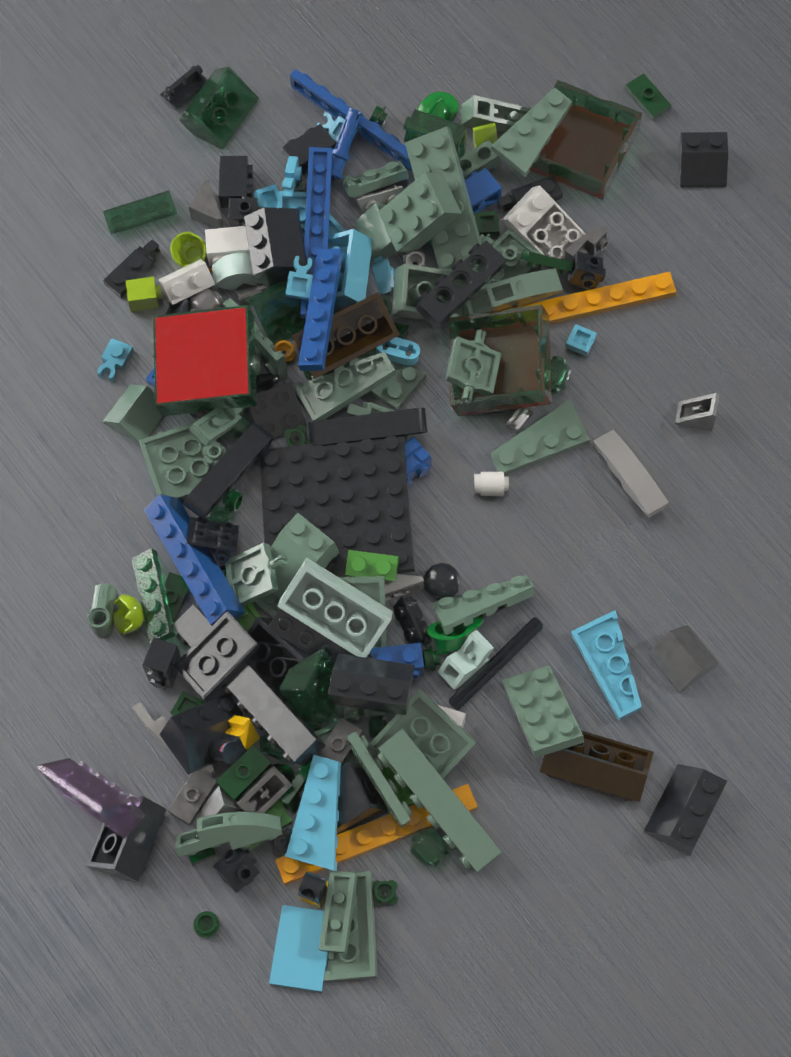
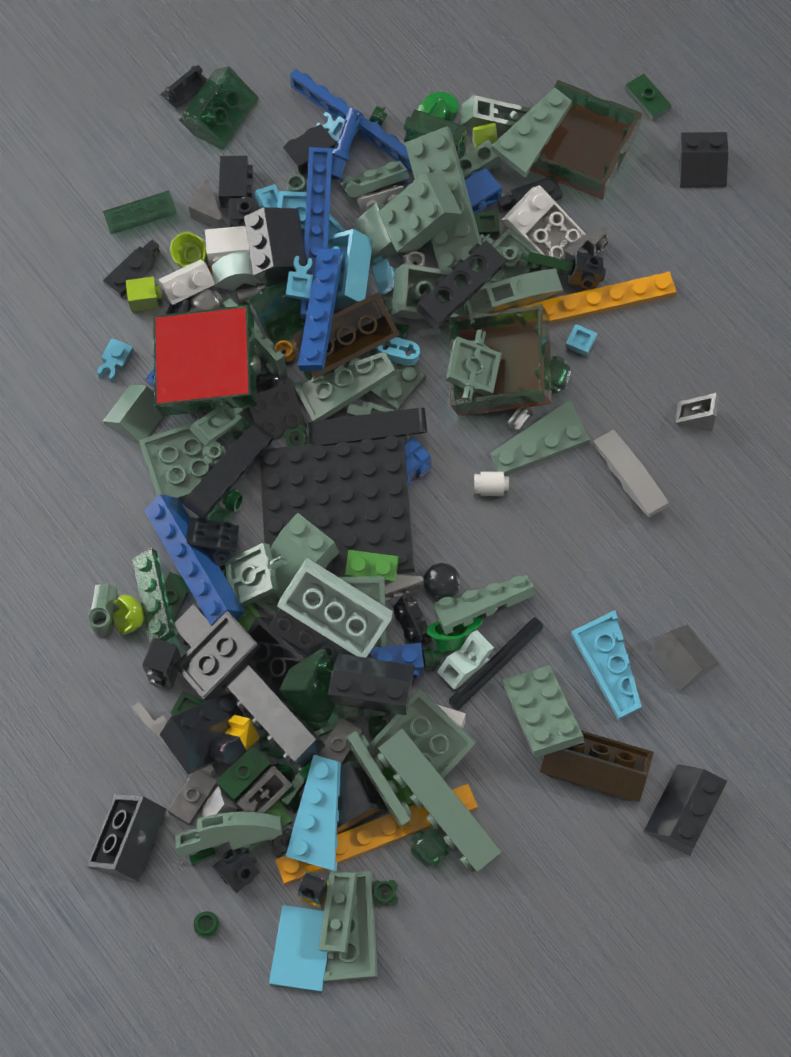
(94, 794): clear purple slope -> none
(292, 174): medium azure plate -> none

